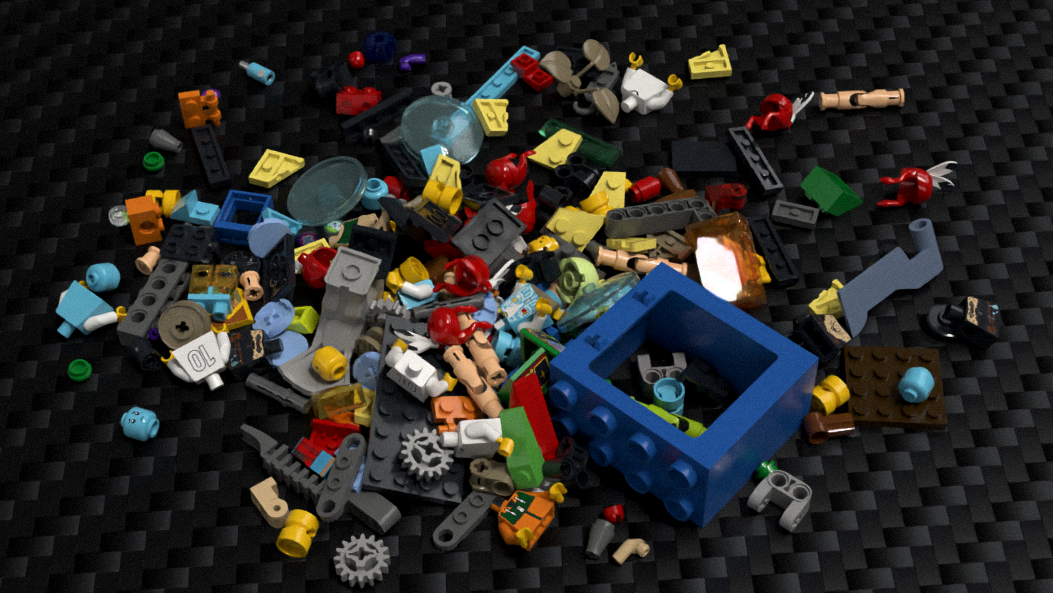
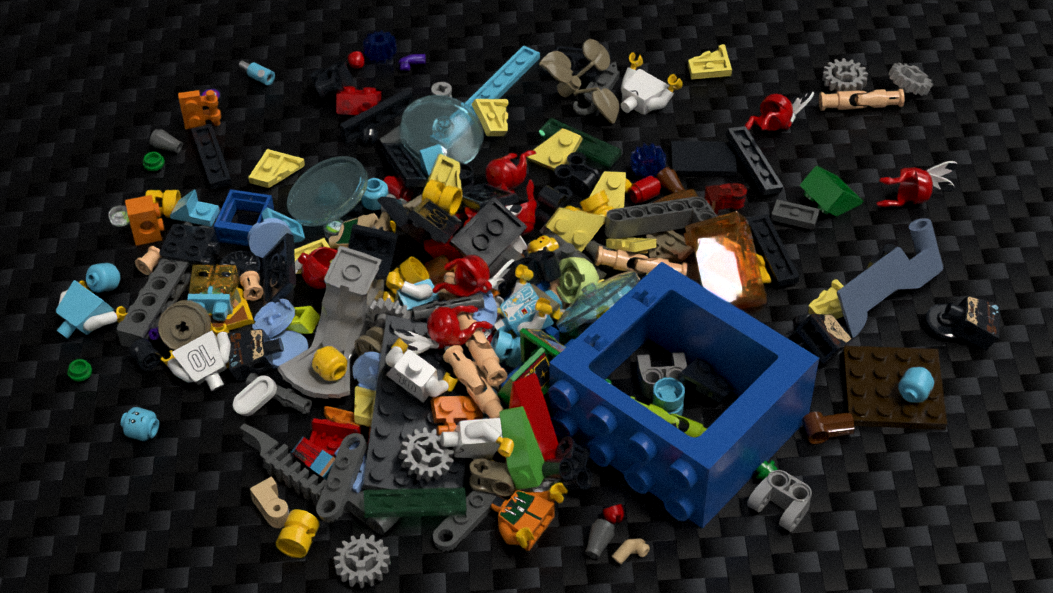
(254, 395): none -> white tile
(306, 235): tile -> none
(337, 400): clear yellow slope -> none
(414, 502): none -> clear green plate
(529, 71): red slope -> none
(647, 160): none -> clear blue gear
(829, 395): yellow wheel -> none
(845, 76): none -> light grey gear
(910, 79): none -> light grey gear

